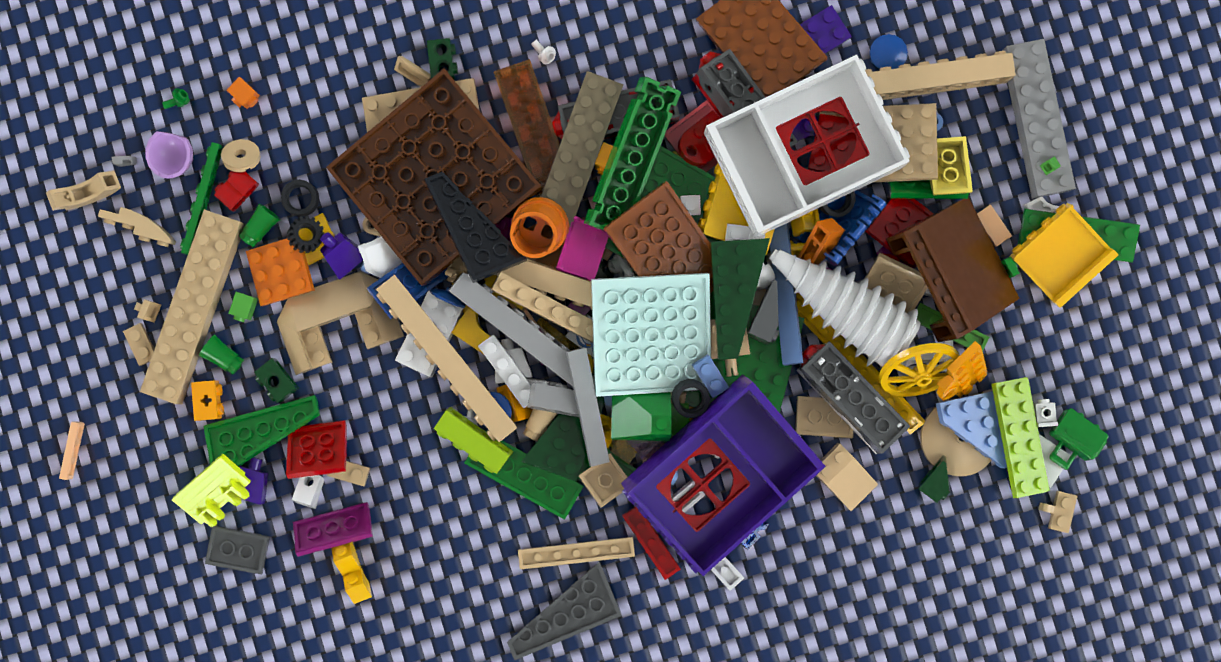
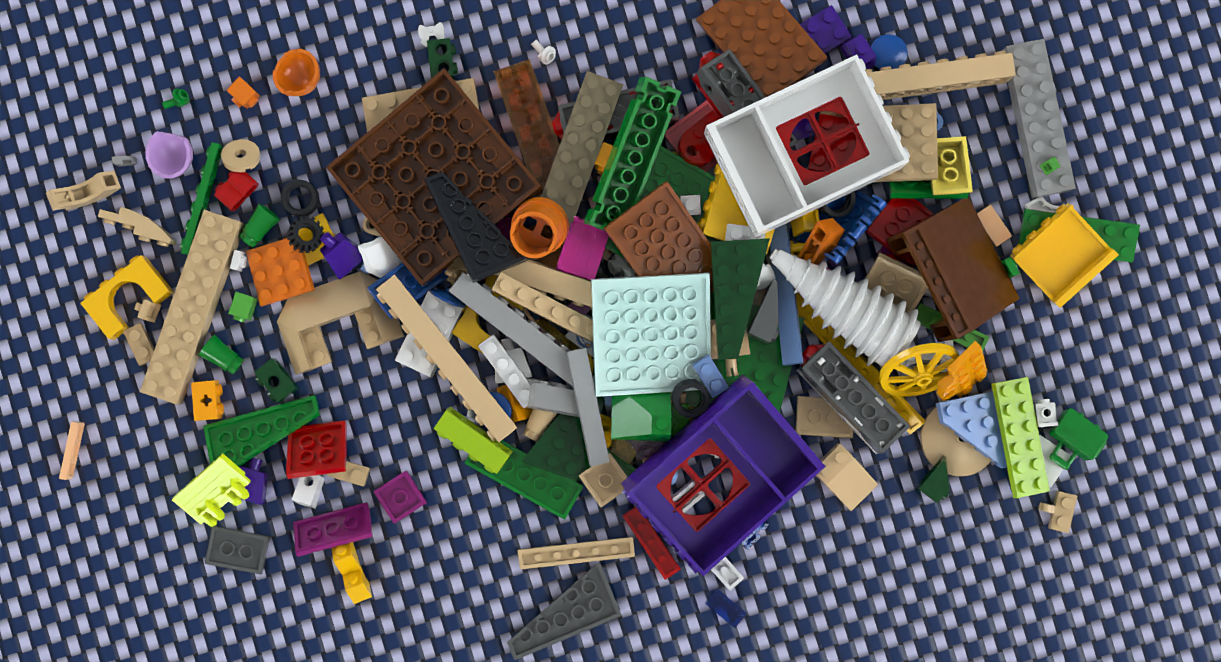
(101, 302): none -> yellow arch
(239, 261): none -> white plate
(296, 73): none -> orange cylinder
(400, 497): none -> magenta plate
(411, 71): tan tile -> none
(424, 32): none -> white piece
(725, 608): none -> clear blue plate
(861, 48): none -> dark purple torso

